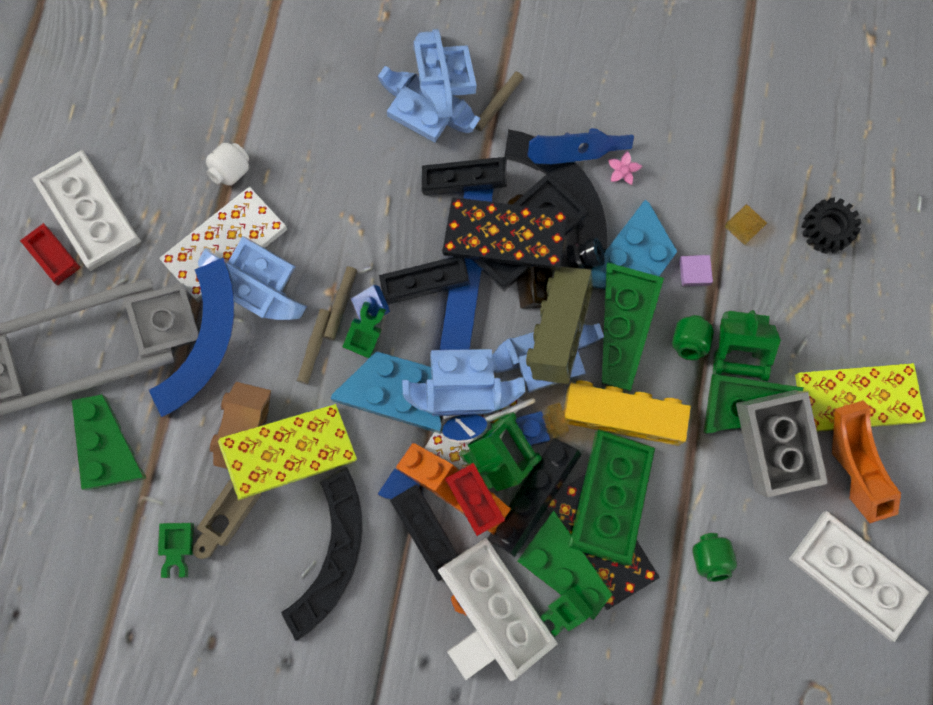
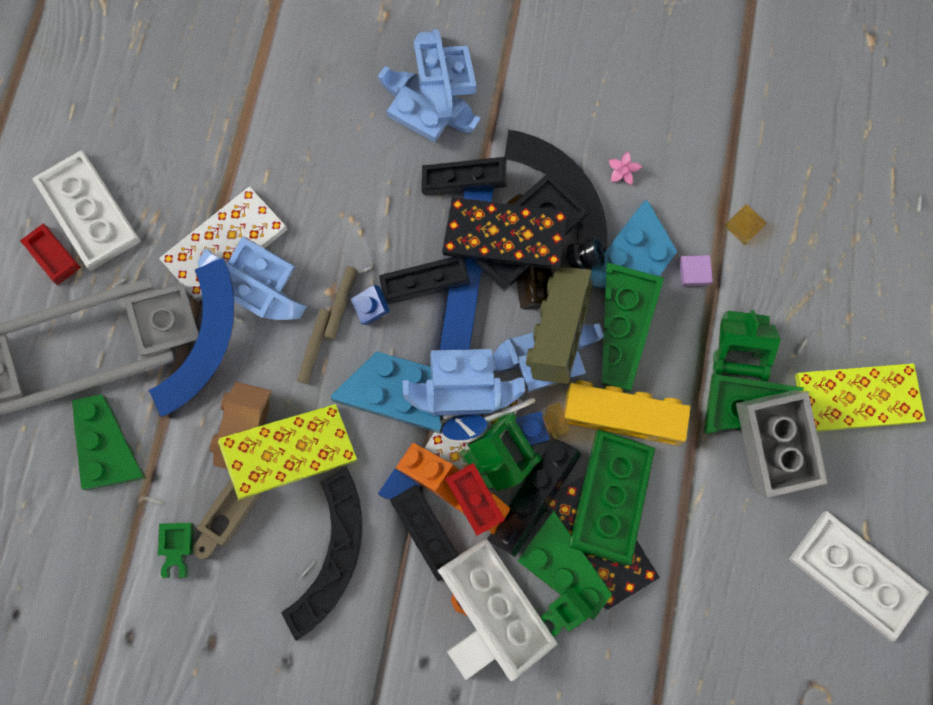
(227, 163): white head -> none
(363, 333): green plate -> none
(499, 100): dark tan piece -> none
(565, 147): blue piece -> none
(692, 337): green head -> none
(714, 557): green head -> none
(841, 215): black tyre -> none
(856, 451): orange arch -> none

